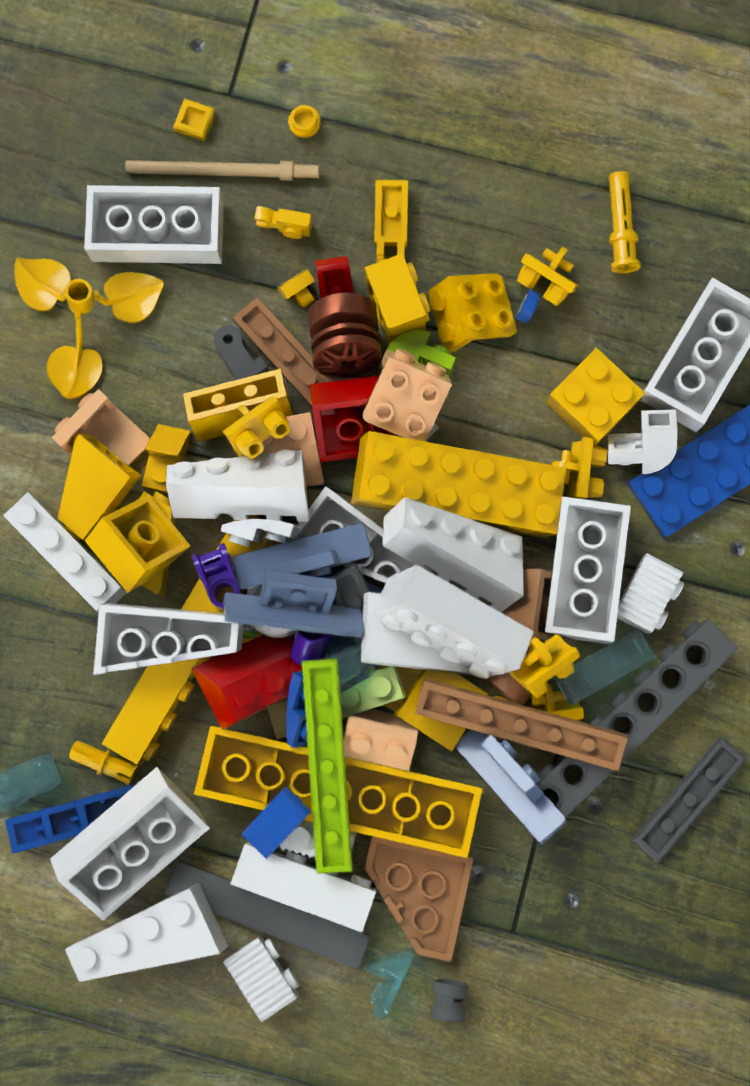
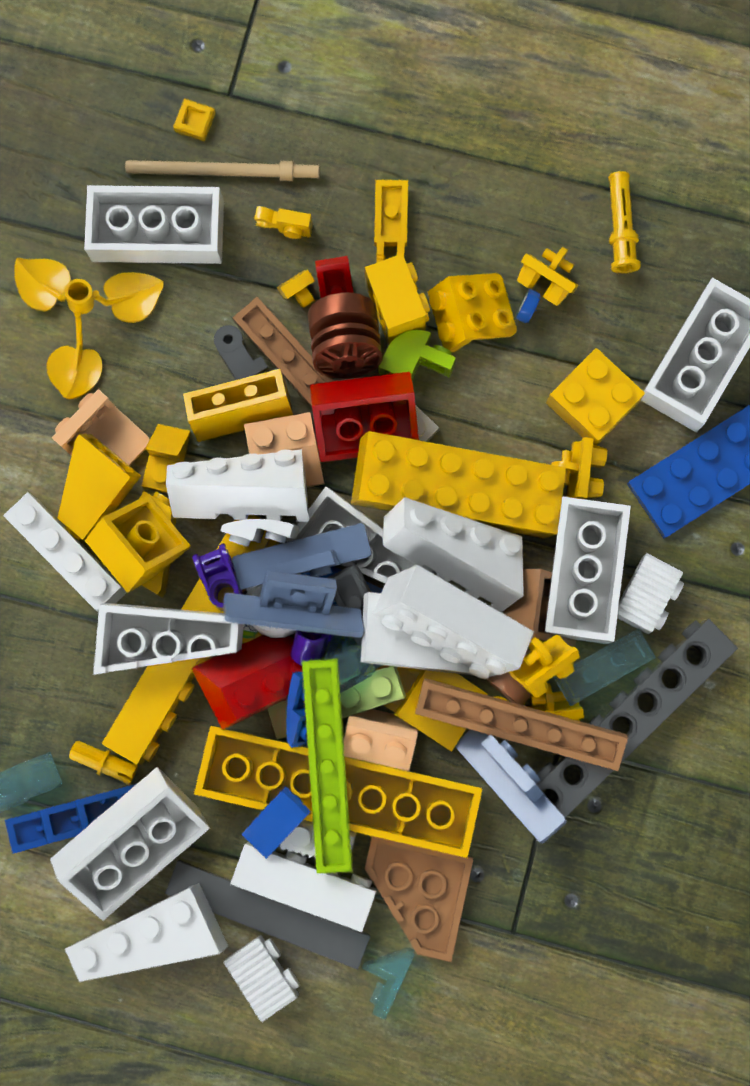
(256, 426): yellow hips -> none
(304, 121): yellow plate -> none
(407, 395): light nougat bracket -> none
(449, 1000): dark grey wheel -> none
(652, 447): white brick -> none
(688, 799): dark grey tile -> none

